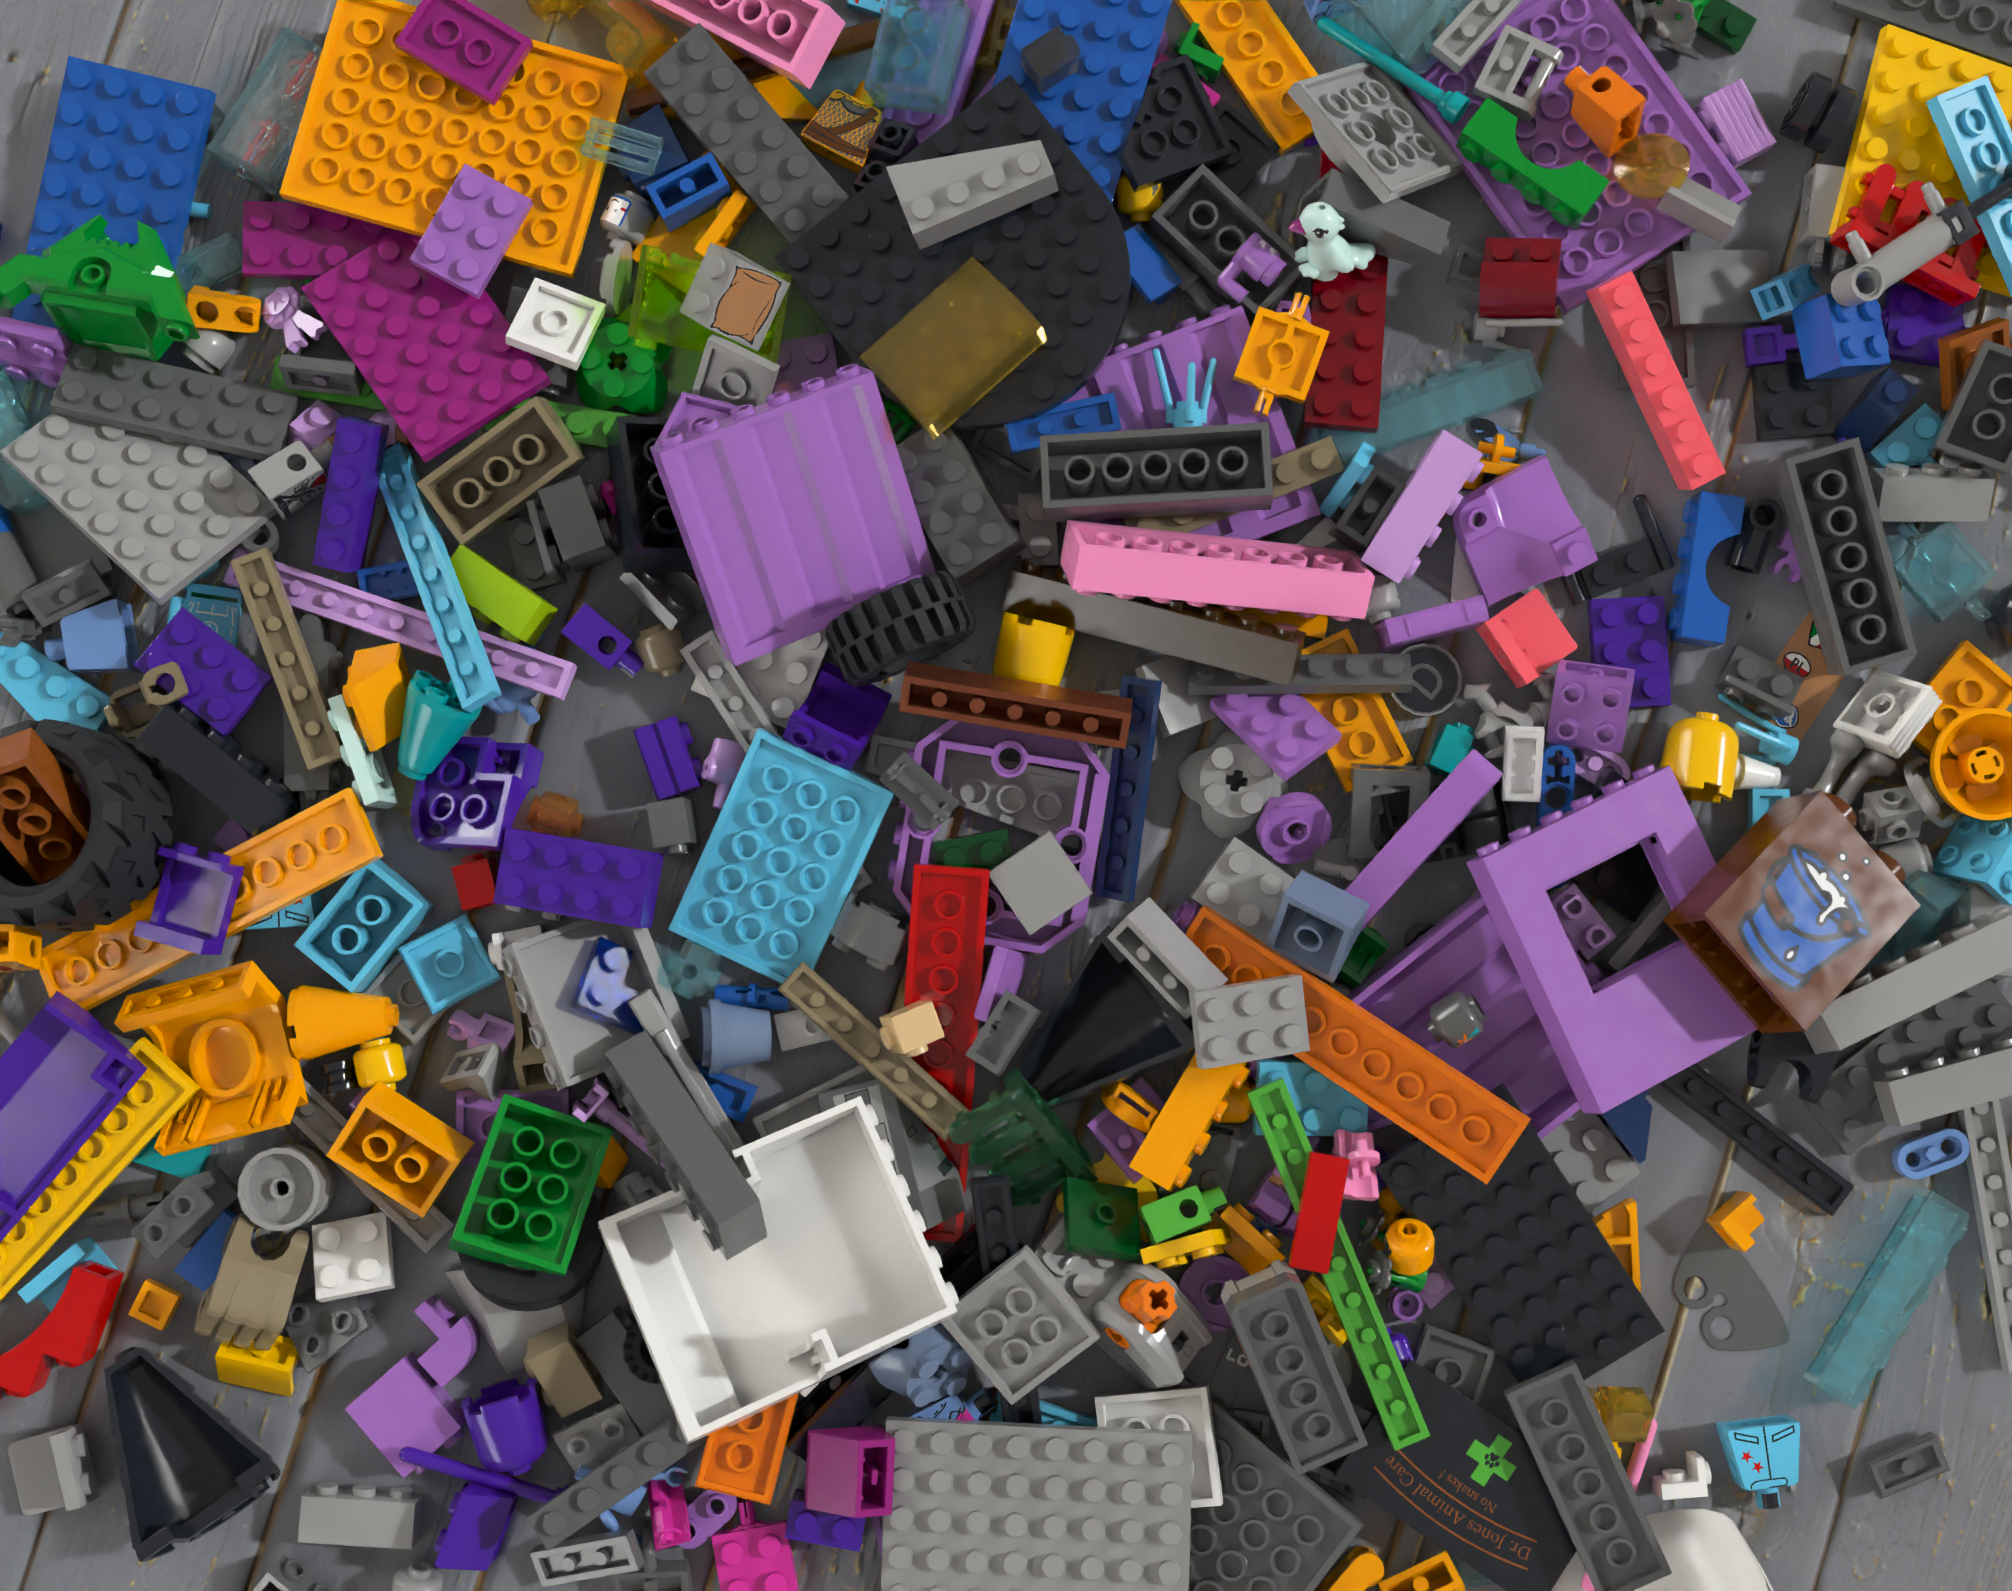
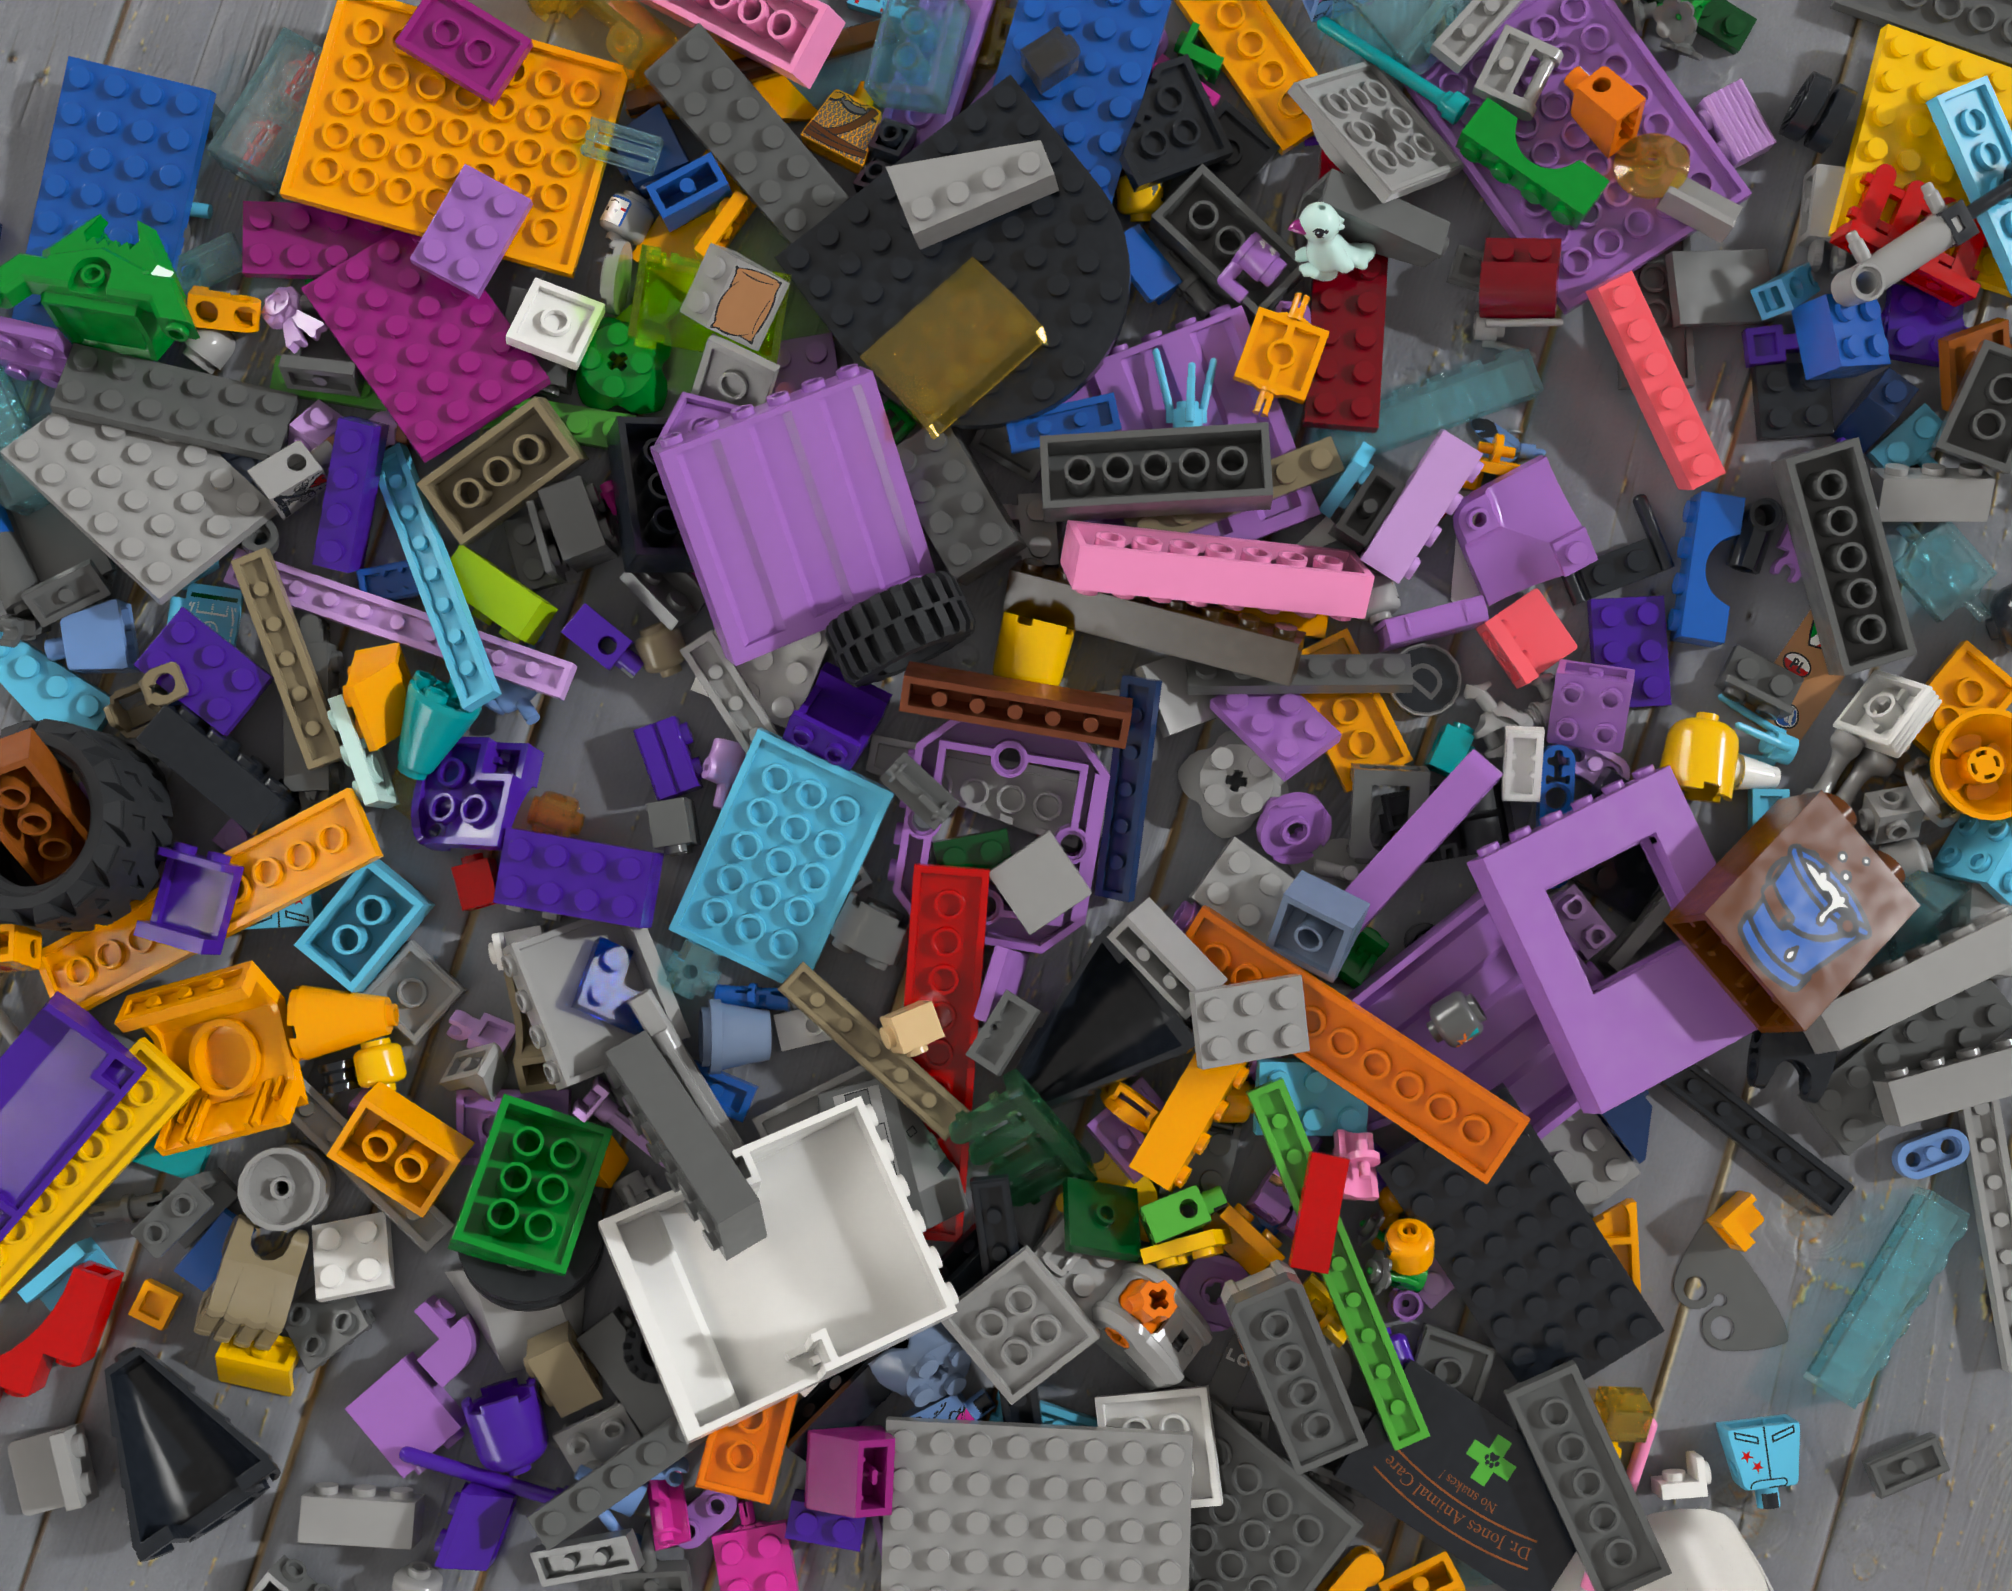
(449, 964): medium azure tile -> none

